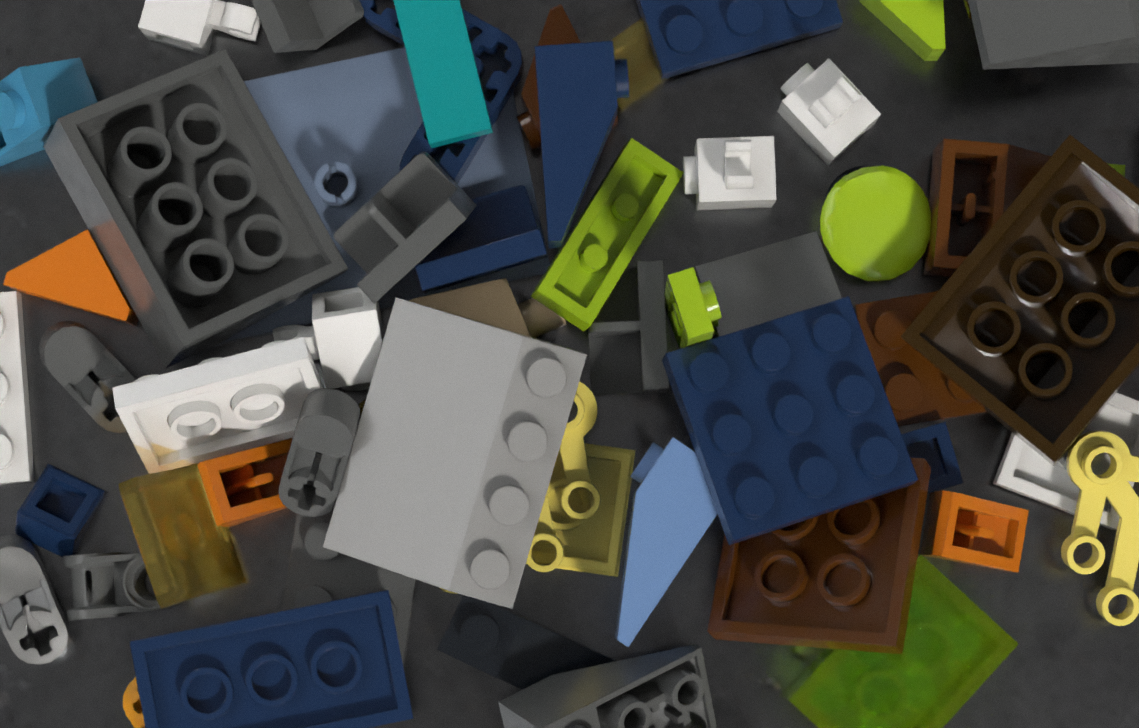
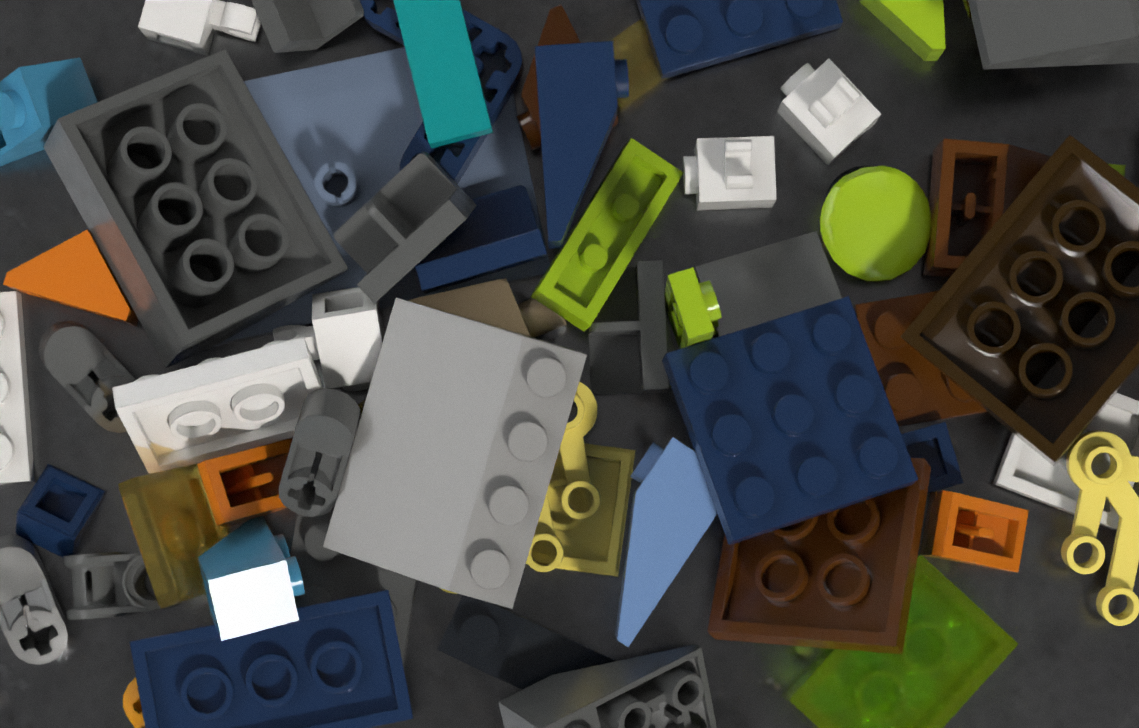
(250, 580): none -> slope

